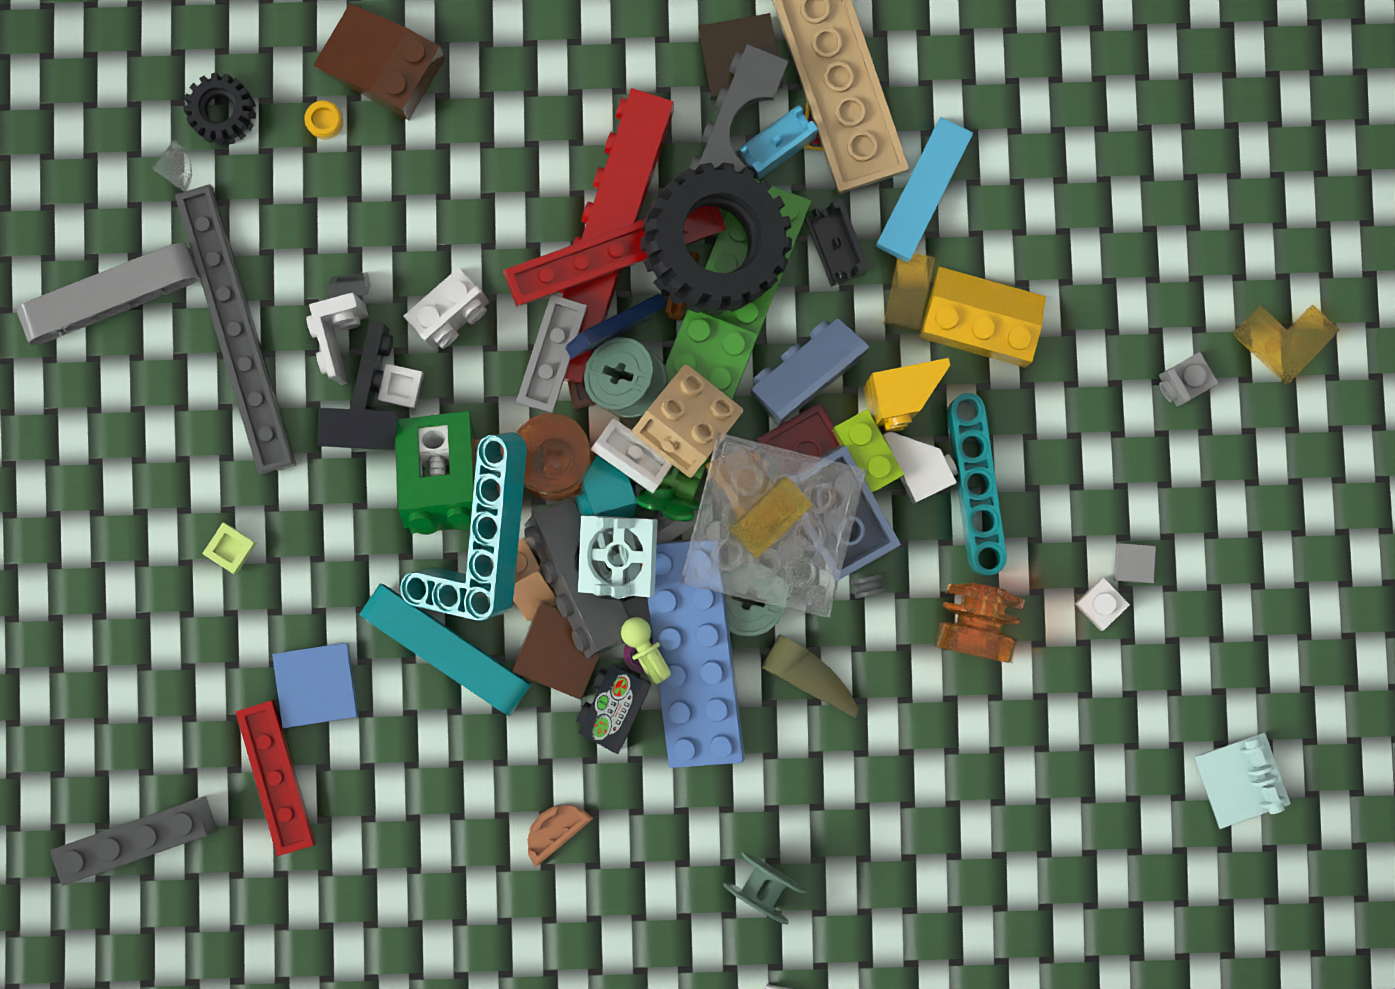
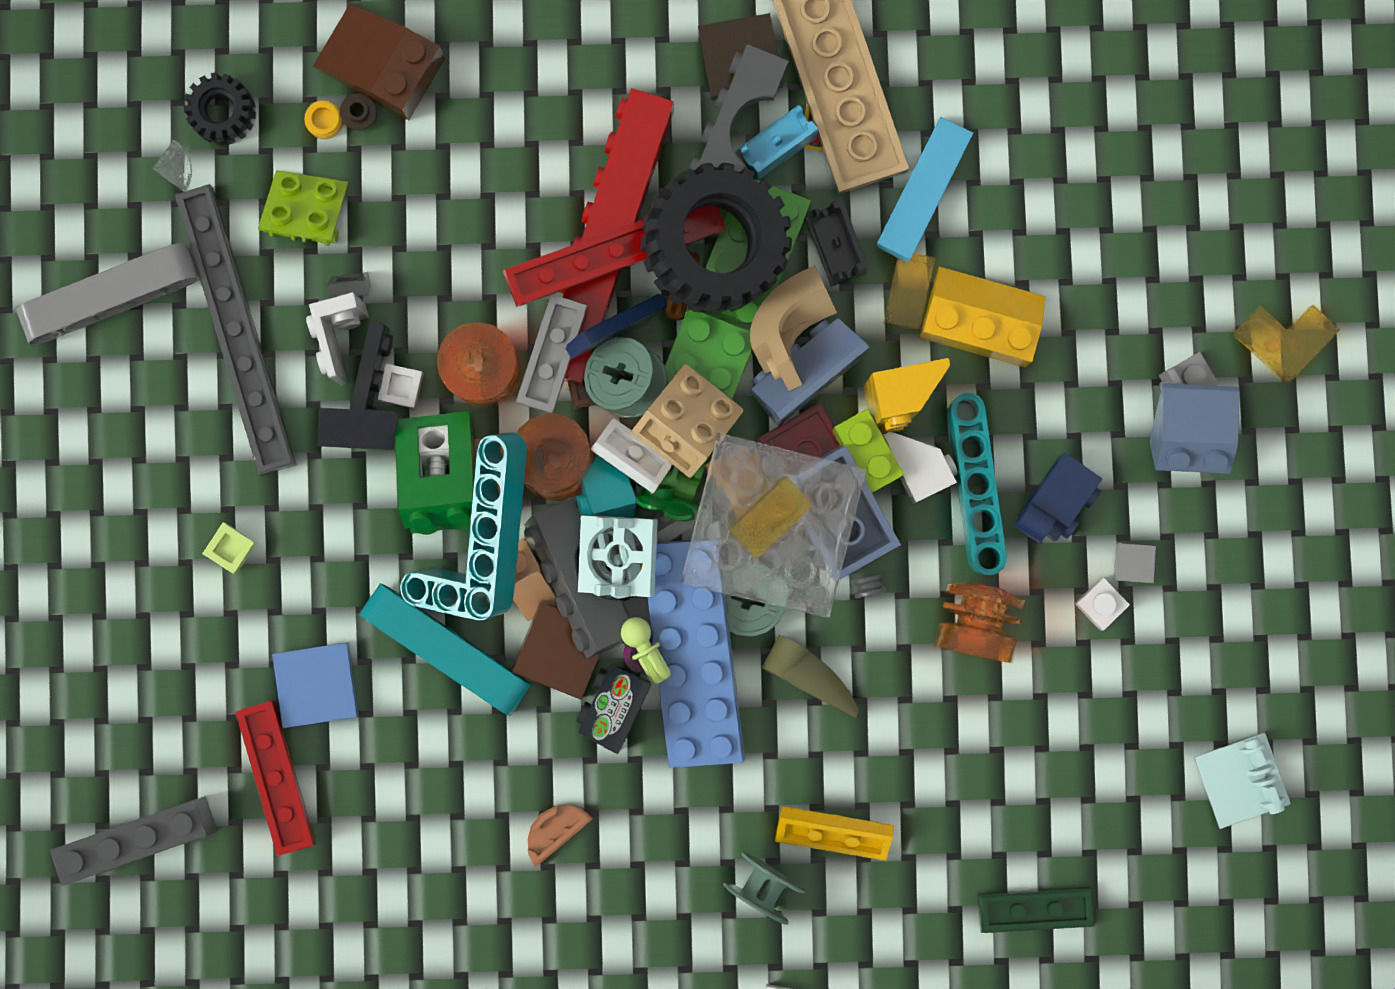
(303, 207): none -> lime hinge
(366, 119): none -> dark brown plate
(447, 310): white bracket -> none
(499, 373): none -> clear orange wheel
(783, 318): none -> tan arch
(834, 833): none -> yellow plate
(1036, 910): none -> dark green tile
(1058, 500): none -> dark blue hinge
(1196, 428): none -> sand blue slope

